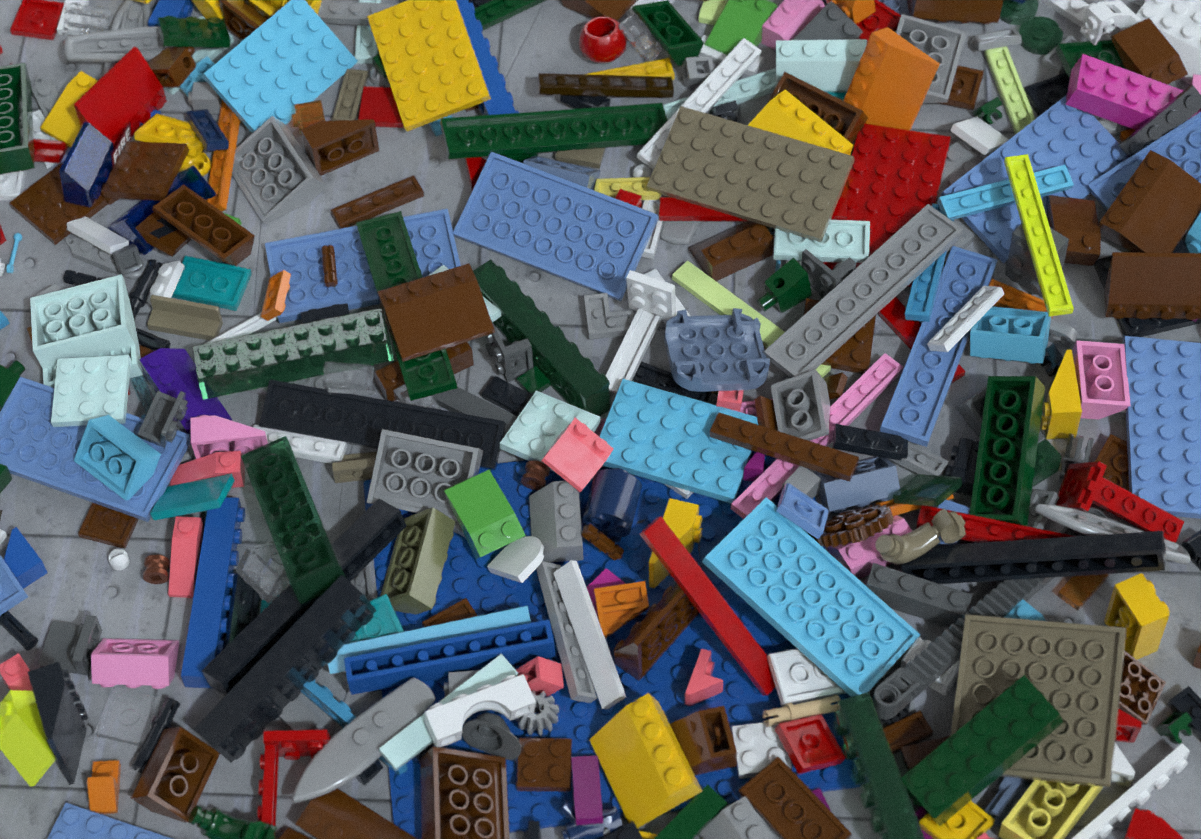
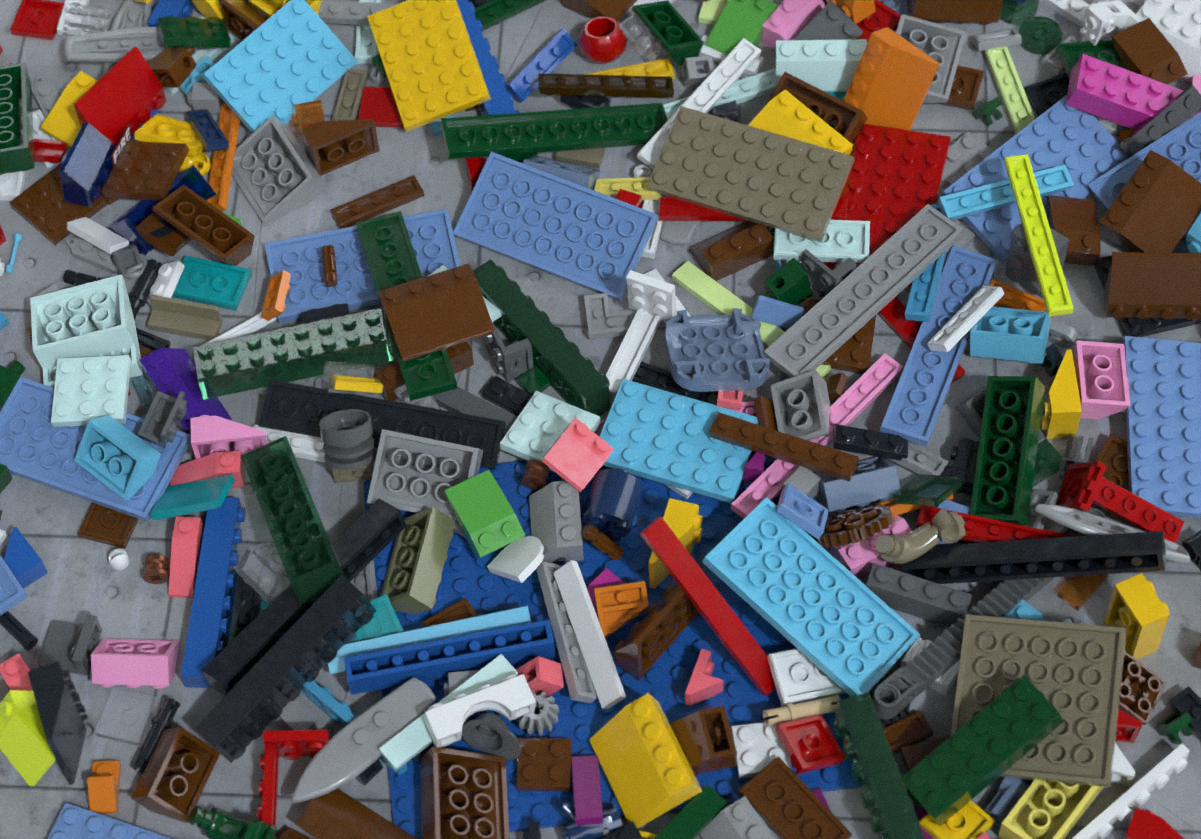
(347, 439): none -> dark grey wheel
(353, 383): none -> yellow tile
(543, 62): none -> blue plate
(776, 312): none -> medium blue tile
(979, 135): white tile -> none

